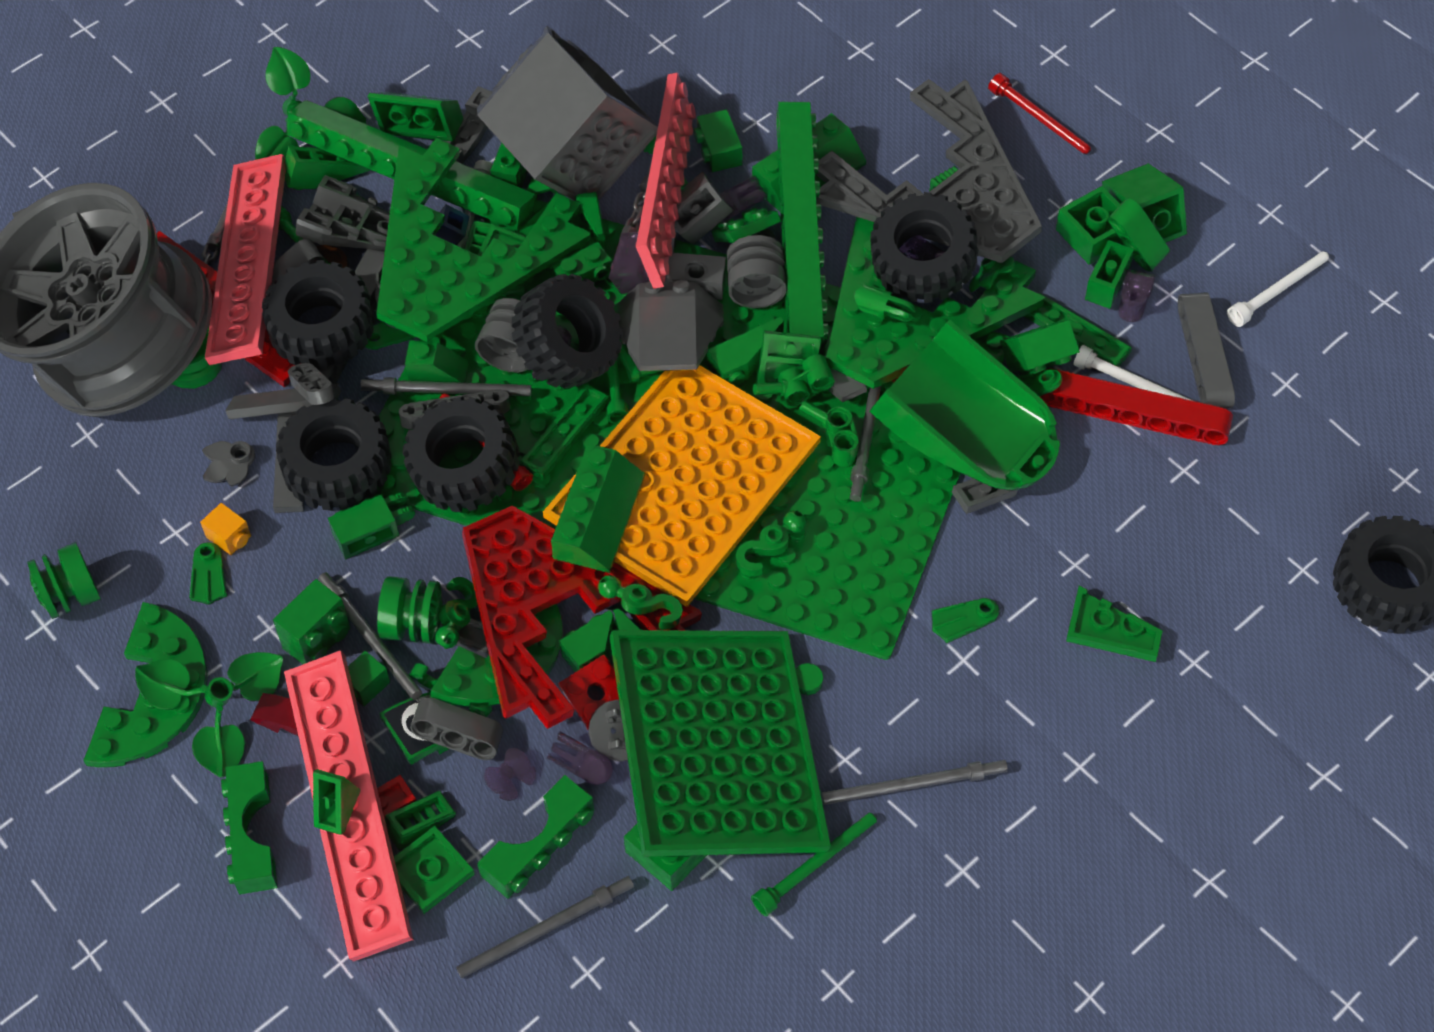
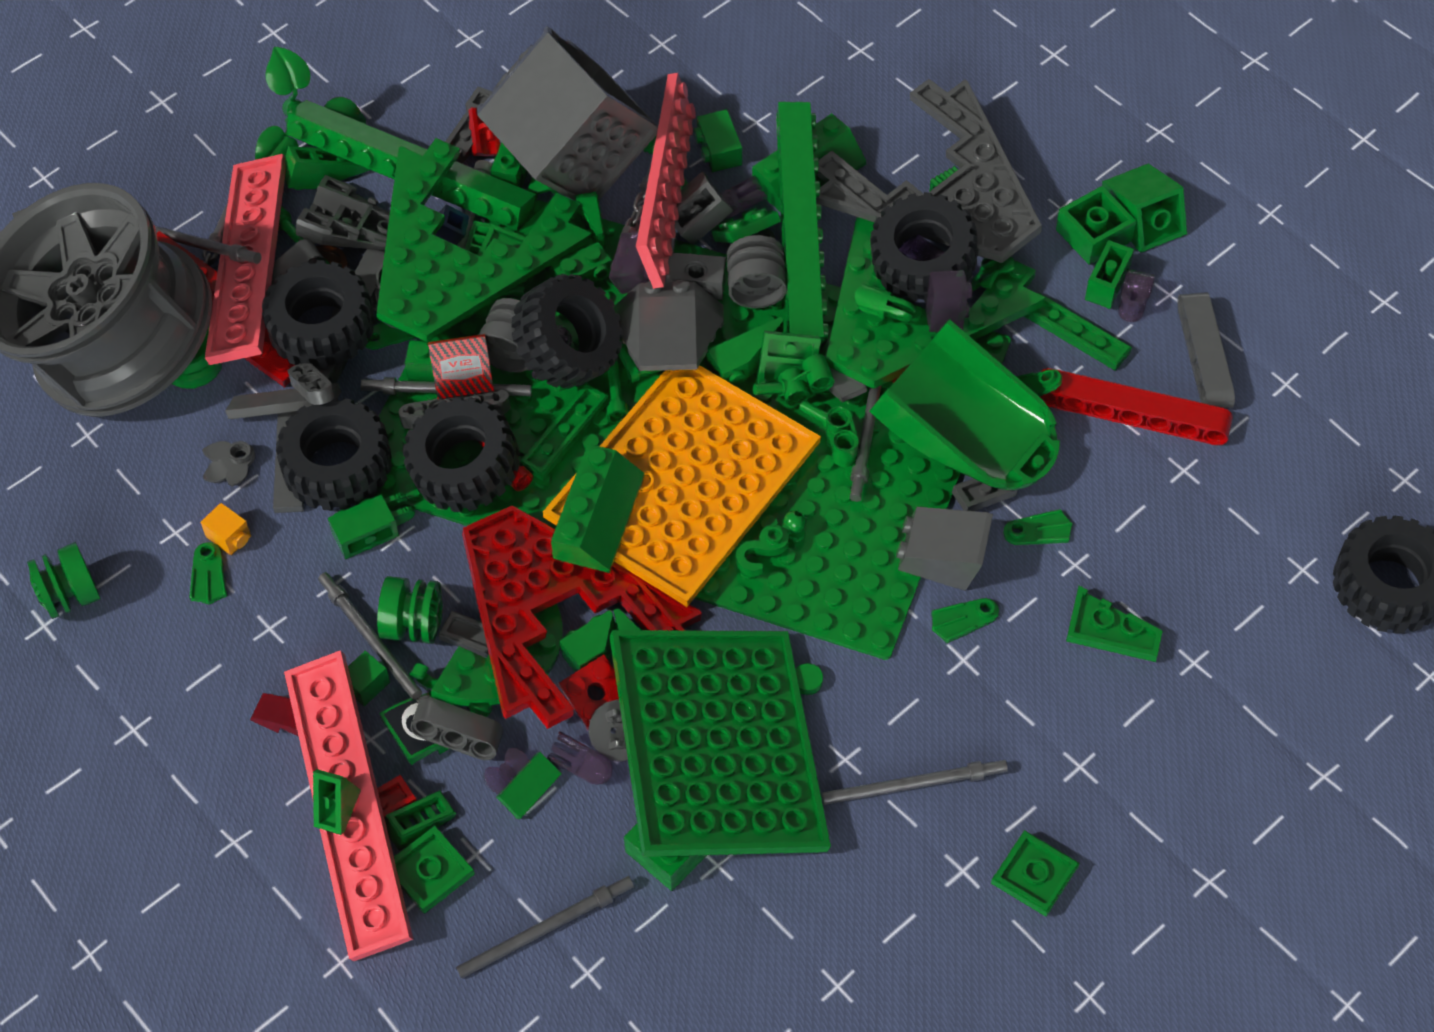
(146, 729): green plate -> none
(213, 747): green plant -> none
(235, 252): none -> flat silver bar
(252, 863): green arch -> none
(312, 623): green brick -> none
(416, 115): green slope -> none
(455, 613): green piece -> none
(461, 366): none -> tile
(483, 139): none -> red hips
(511, 865): green arch -> none
(528, 785): none -> green tile
(638, 600): green piece -> none
(767, 899): green piece -> none
(944, 545): none -> dark grey slope
(947, 299): none -> clear purple brick
(1001, 86): red piece -> none
(1035, 873): none -> green plate
(1039, 529): none -> green piece
(1040, 347): green brick -> none
(1089, 360): white piece -> none
(1139, 233): green beam -> none
(1242, 311): white piece -> none

